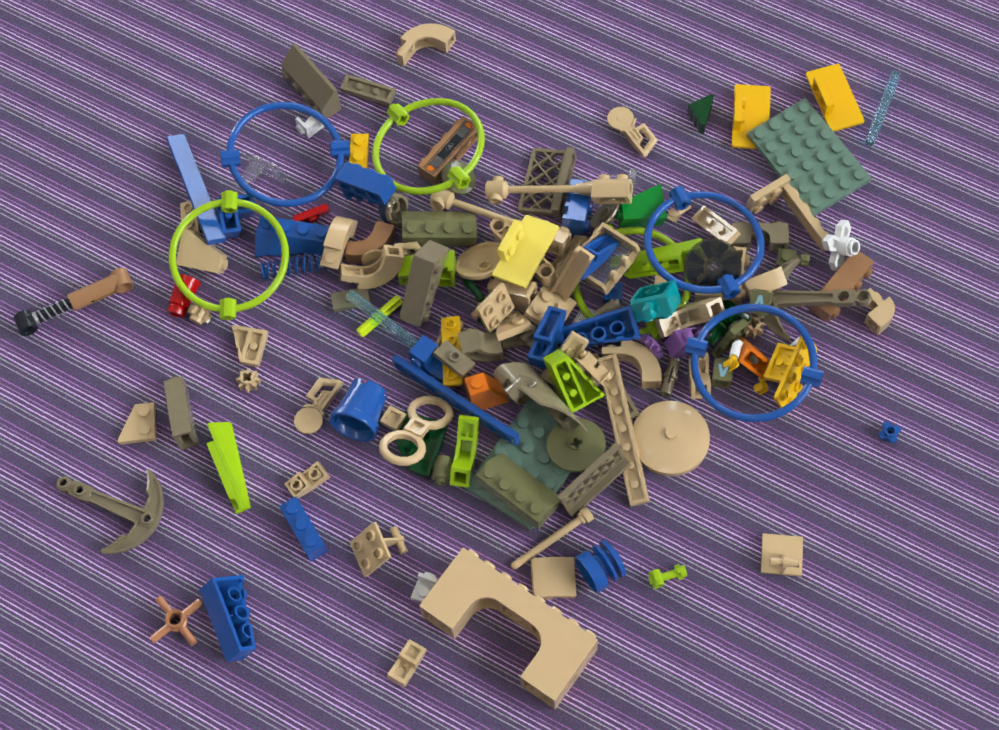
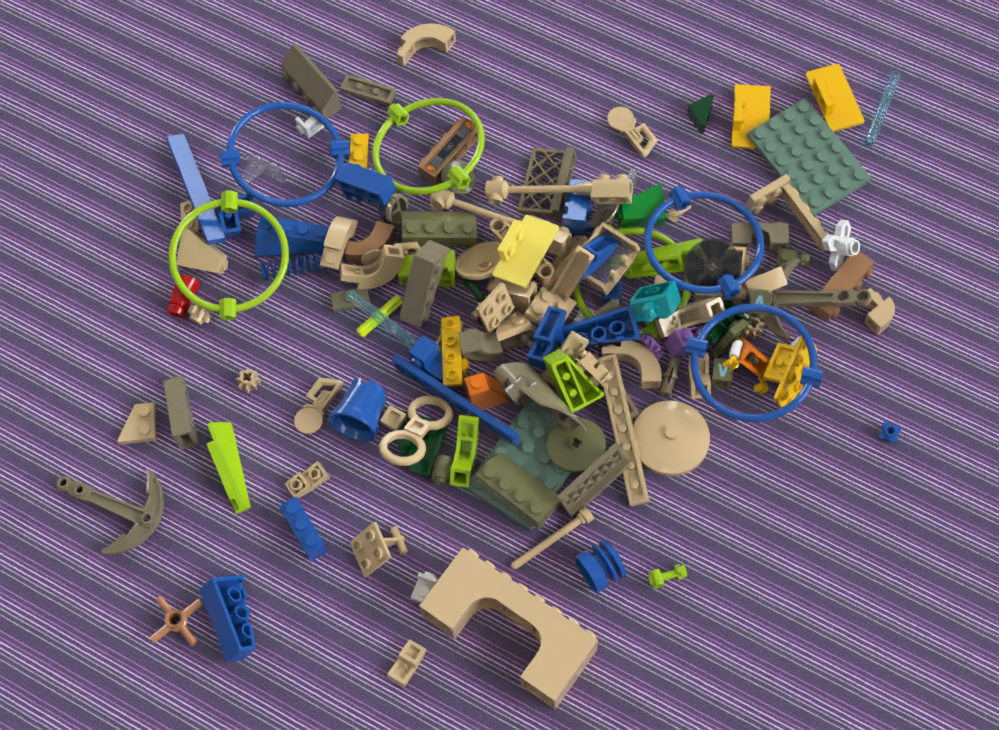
(117, 282): piece -> none
(250, 344): tan wing -> none
(312, 214): red plate -> none
(454, 359): dark tan plate -> none
(553, 577): tan slope -> none
(715, 225): tan plate -> none
(782, 554): tan plate -> none

